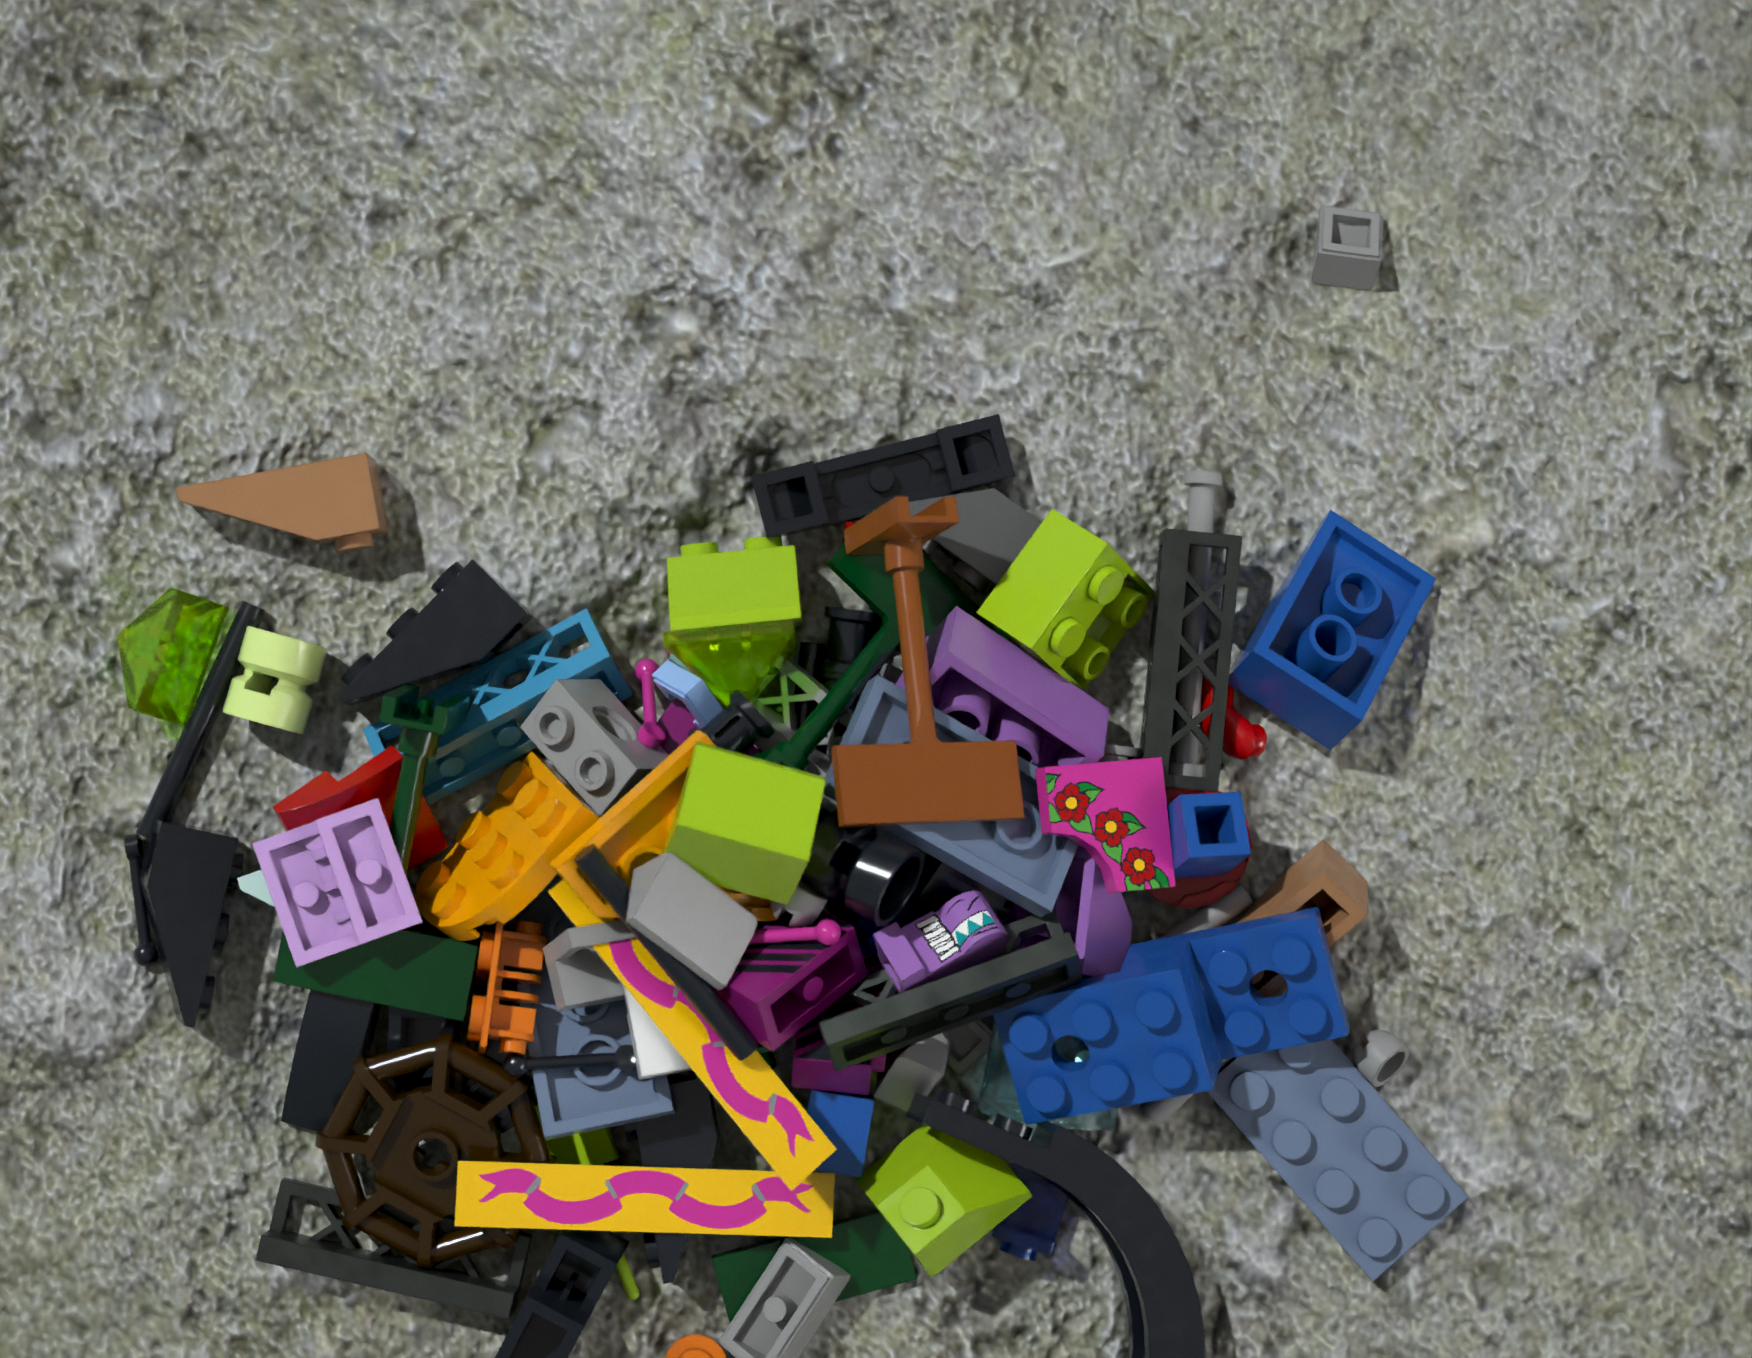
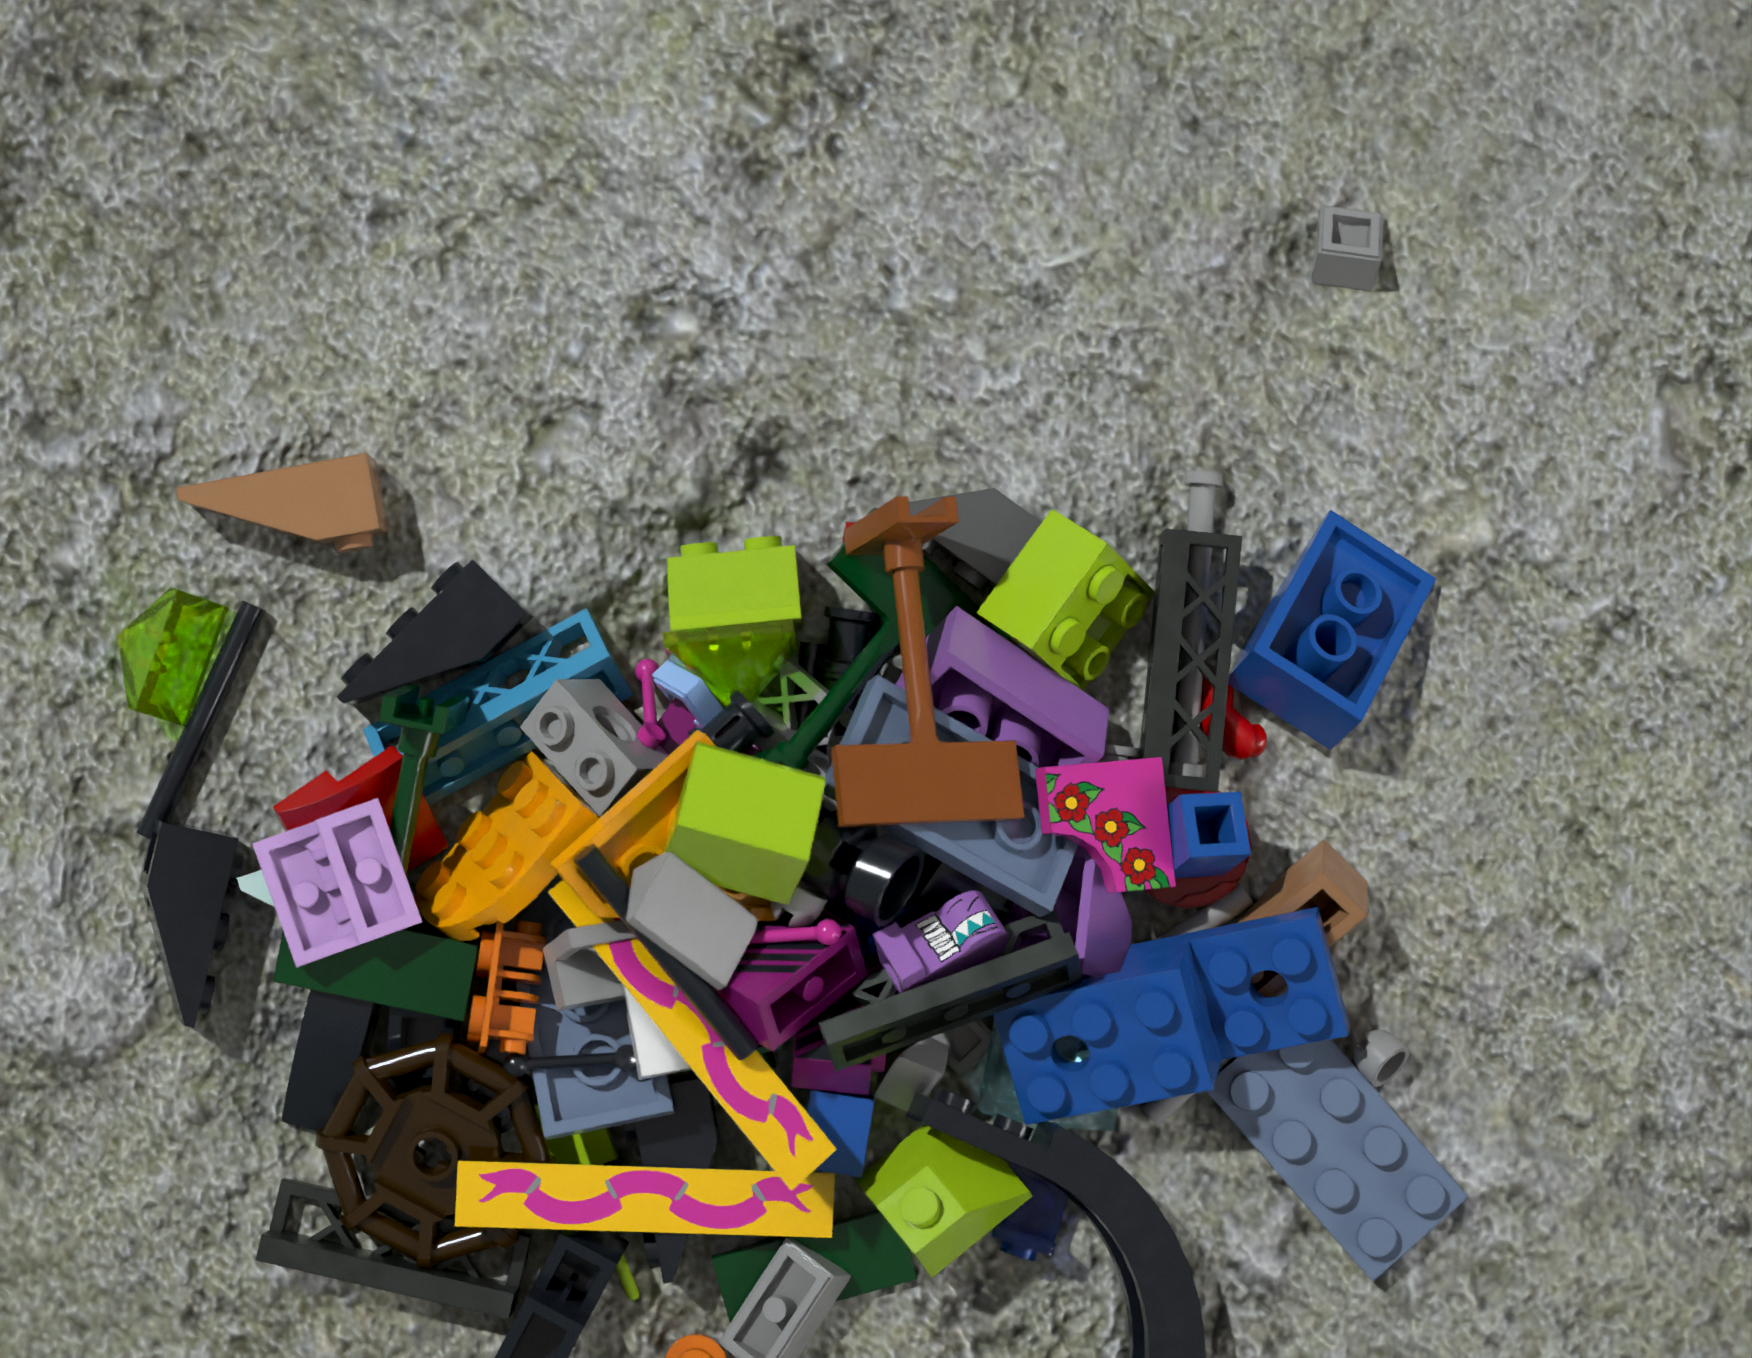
(146, 952): black hinge -> none
(279, 656): yellowish green wheel -> none
(851, 485): black slope -> none

